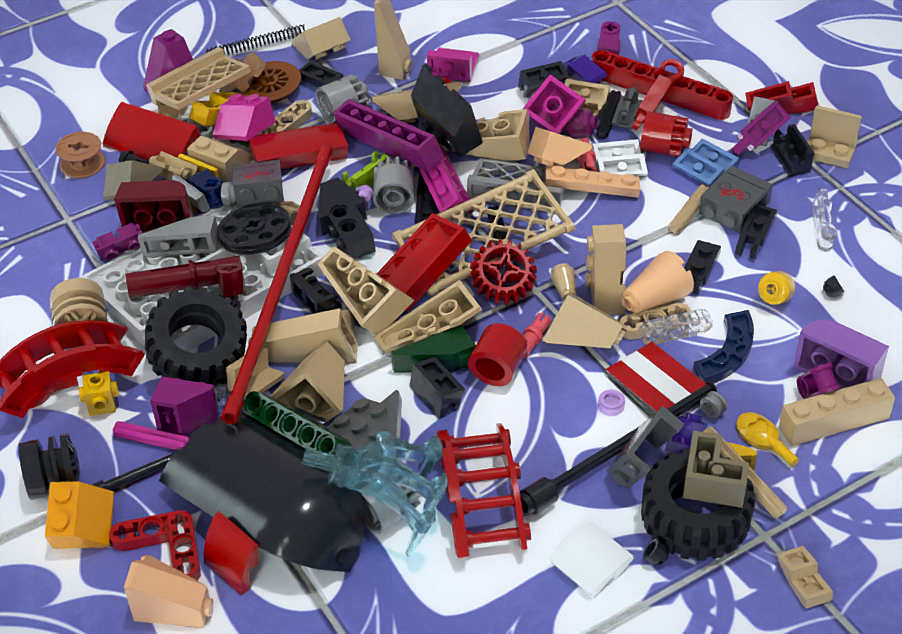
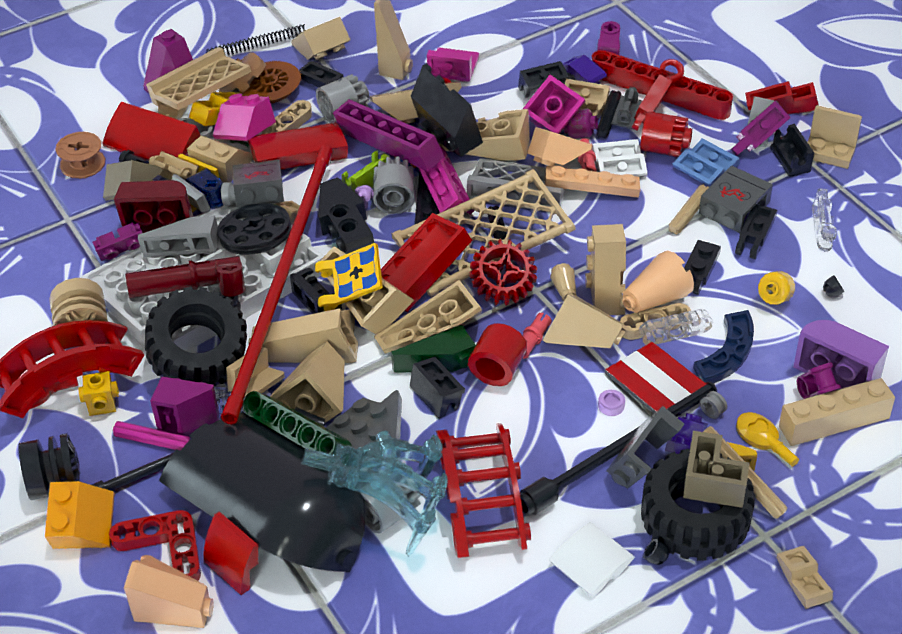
(353, 276): none -> yellow flag

